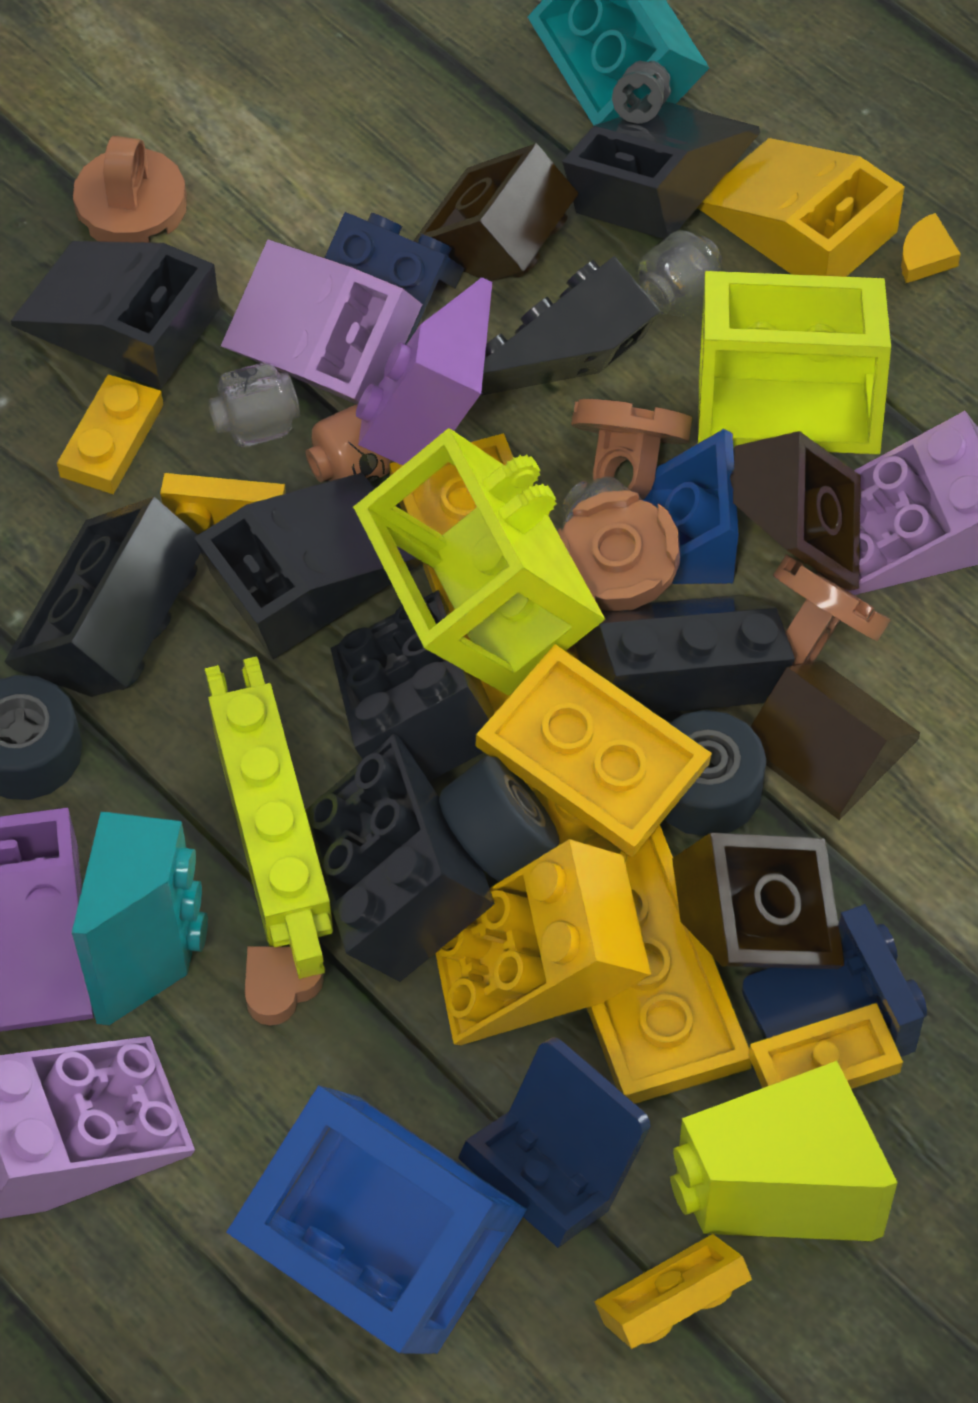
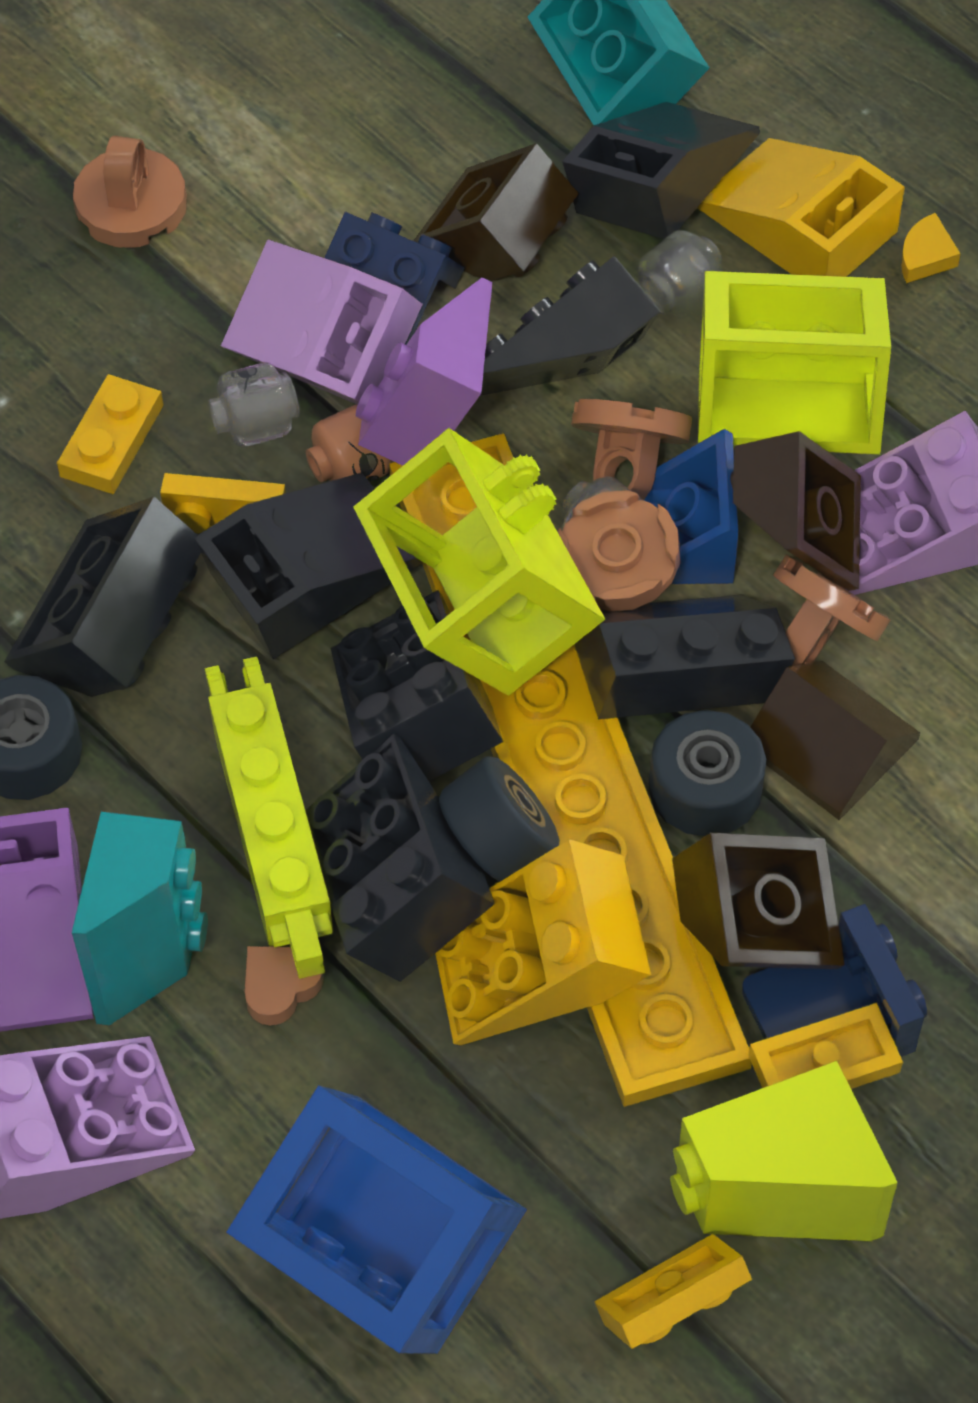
(124, 306): black slope -> none
(560, 1143): dark blue bracket -> none
(593, 750): yellow plate -> none
(648, 106): dark grey bush -> none

